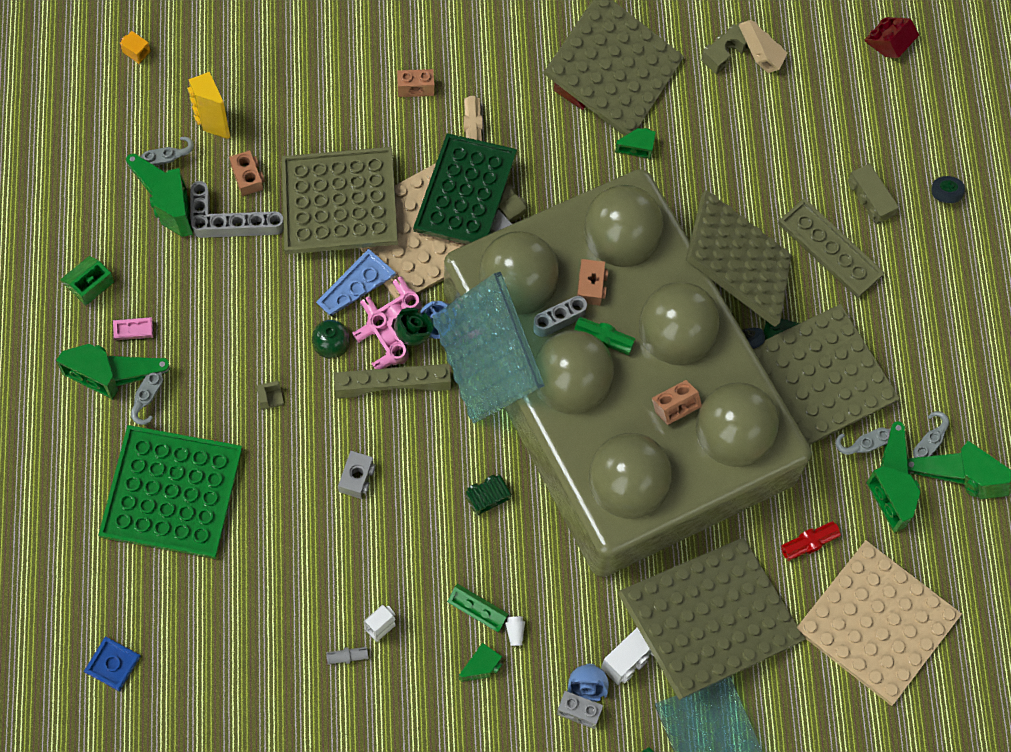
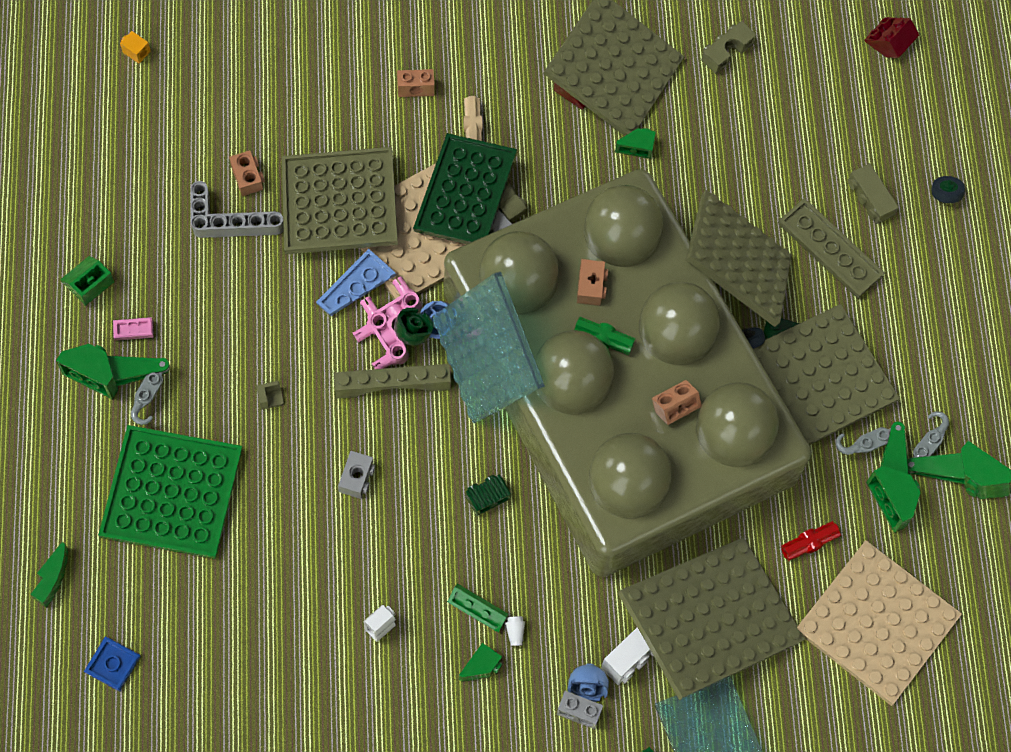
(51, 576): none -> green slope
(167, 189): green slope -> none
(208, 105): yellow slope -> none
(330, 339): dark green cylinder -> none
(347, 655): light grey pin -> none
(555, 324): light grey beam -> none
(763, 48): tan slope -> none

